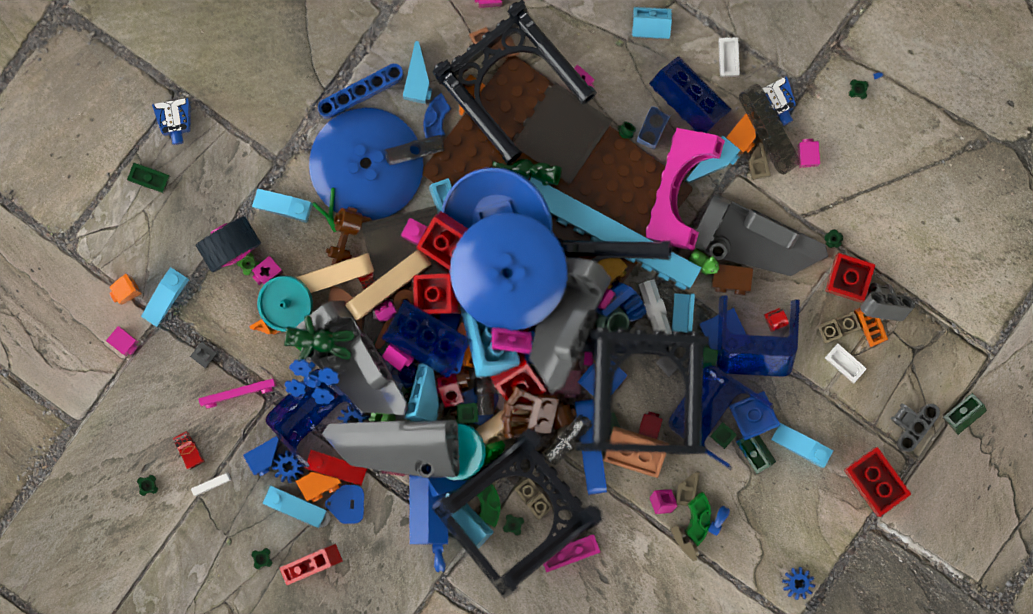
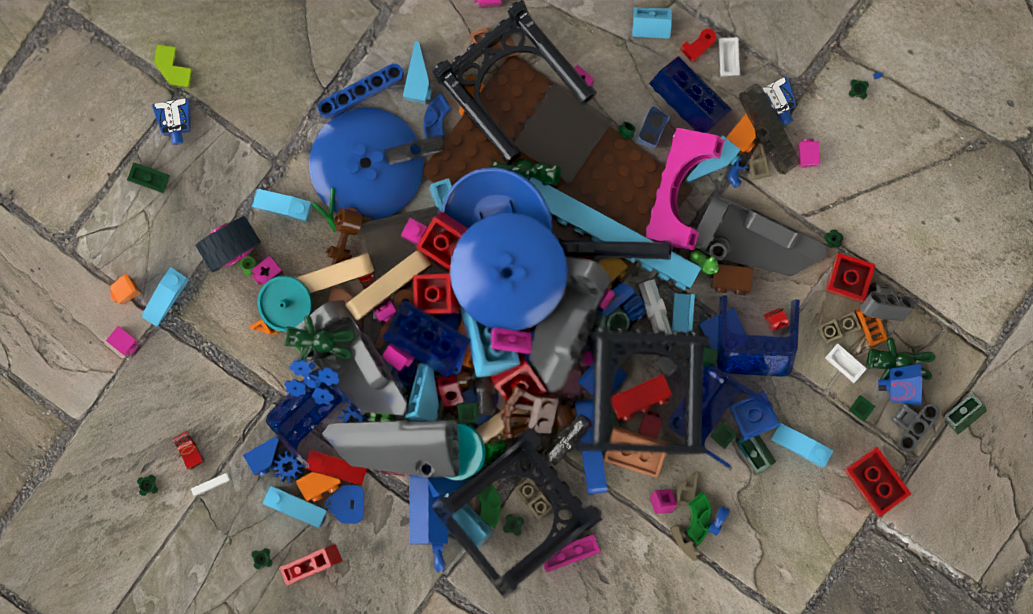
(173, 74): none -> lime tile
(203, 355): dark grey tile -> none
(212, 400): dark pink plate -> none
(641, 398): none -> red brick
(699, 46): none -> red leg
(733, 174): none -> blue arm
(798, 576): blue gear -> none
(861, 408): none -> dark green plate
(891, 359): none -> dark green animal
(904, 384): none -> blue torso

